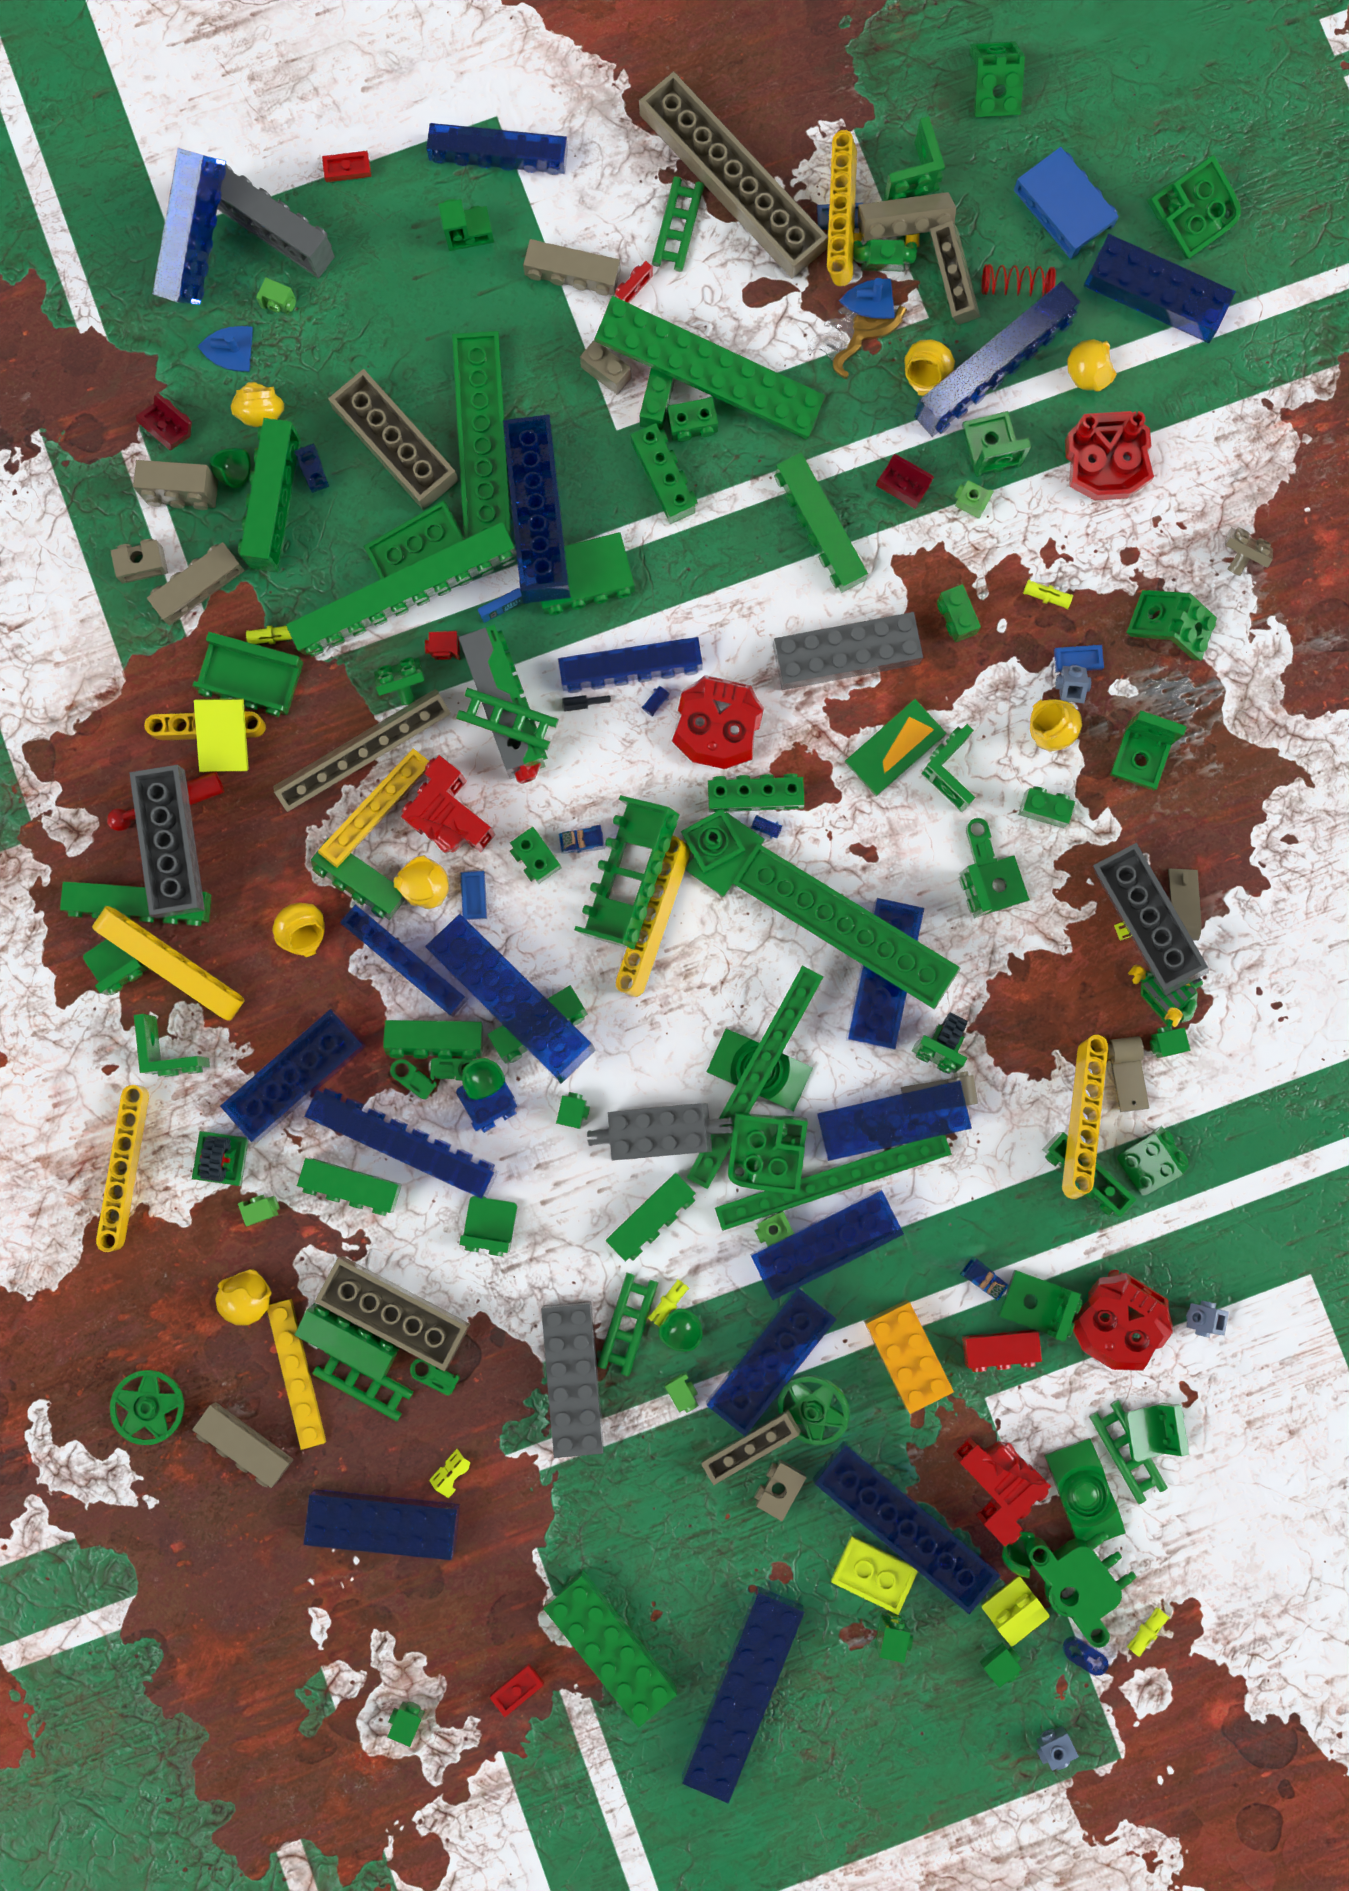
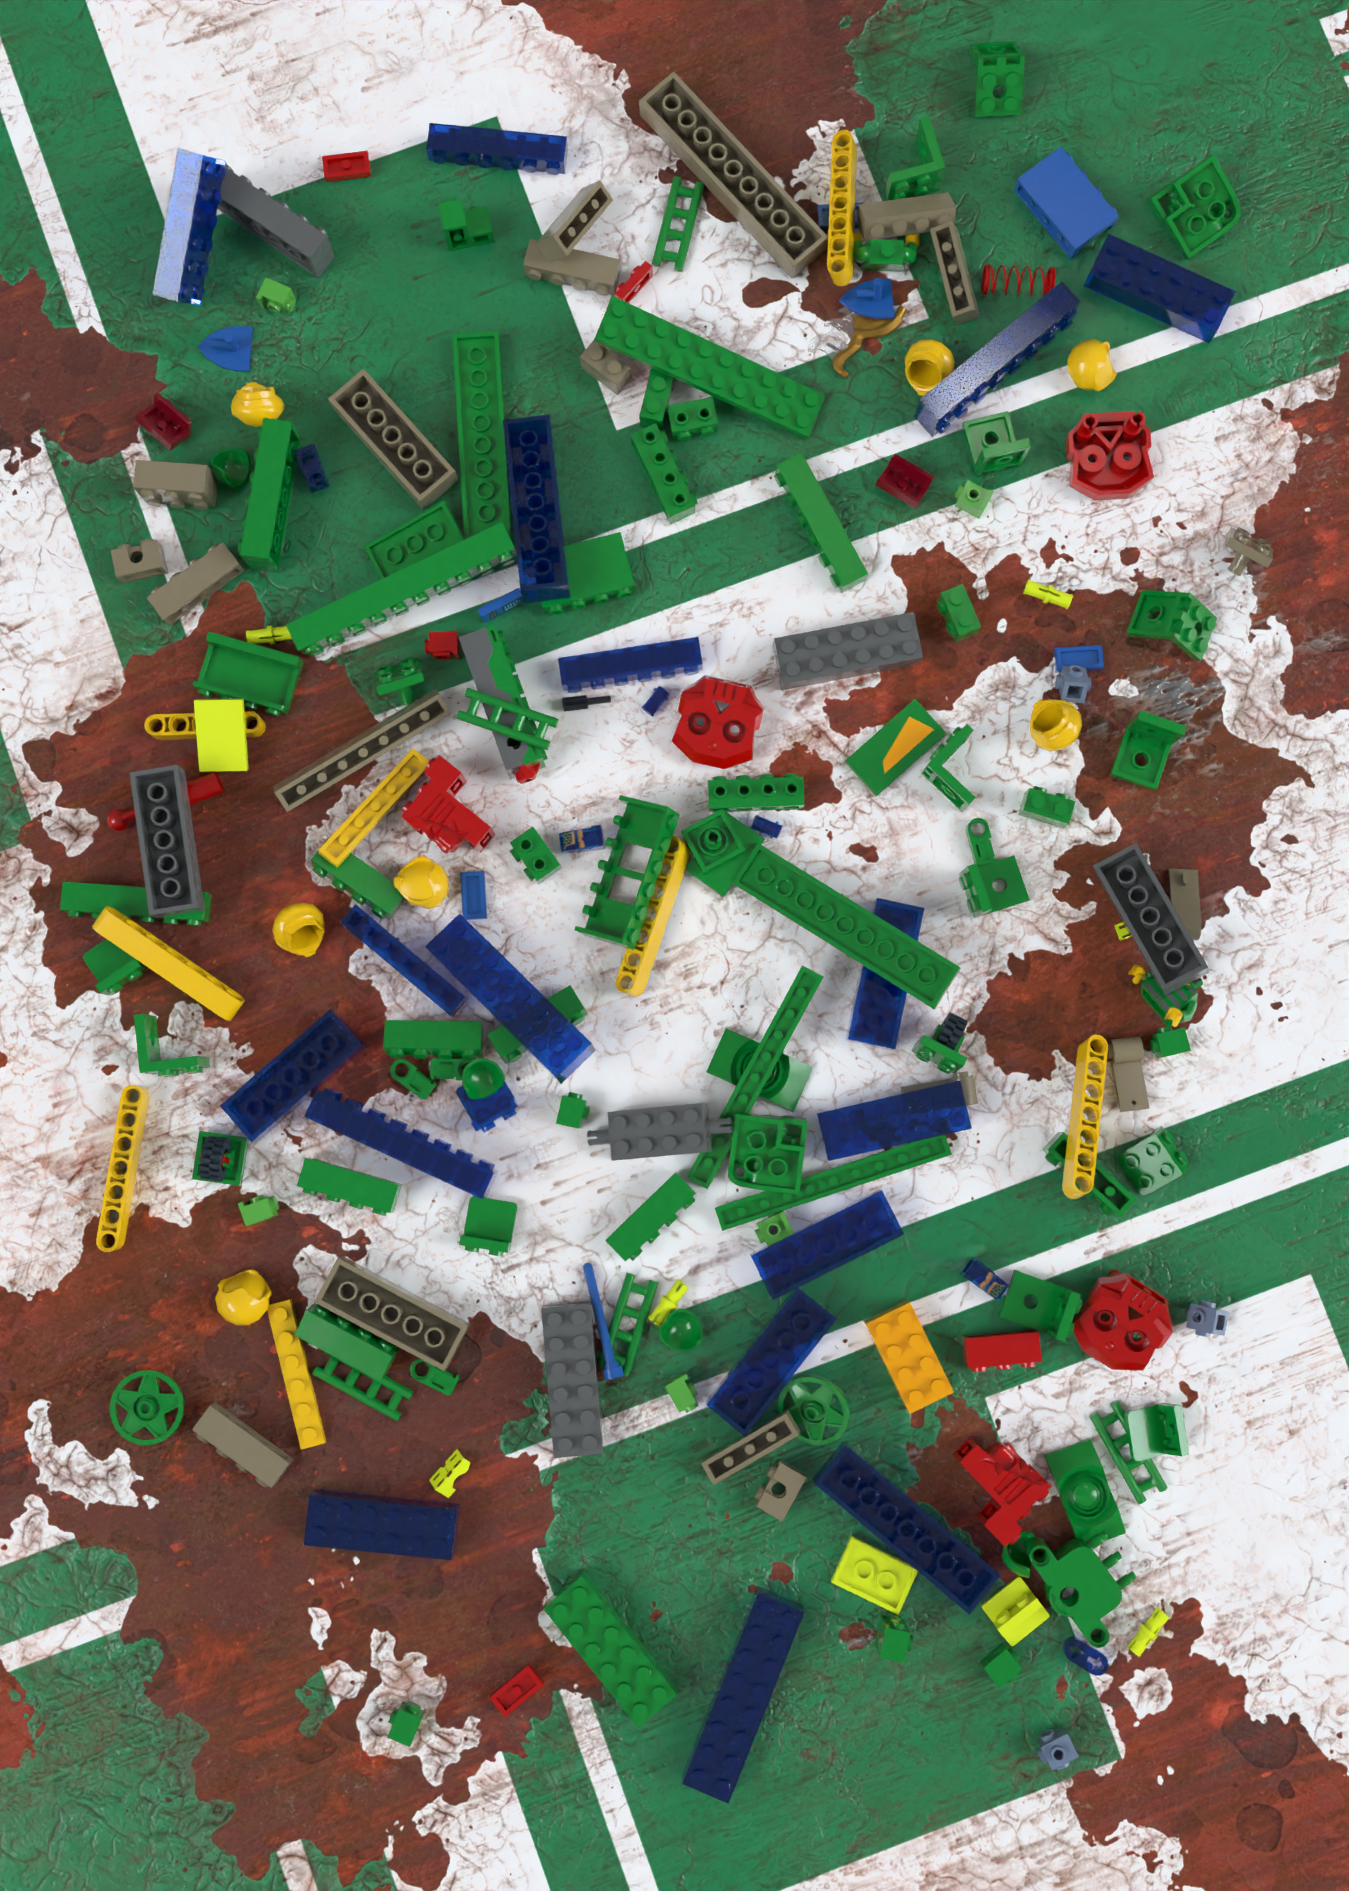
(574, 221): none -> dark tan brick
(612, 1368): none -> blue piece

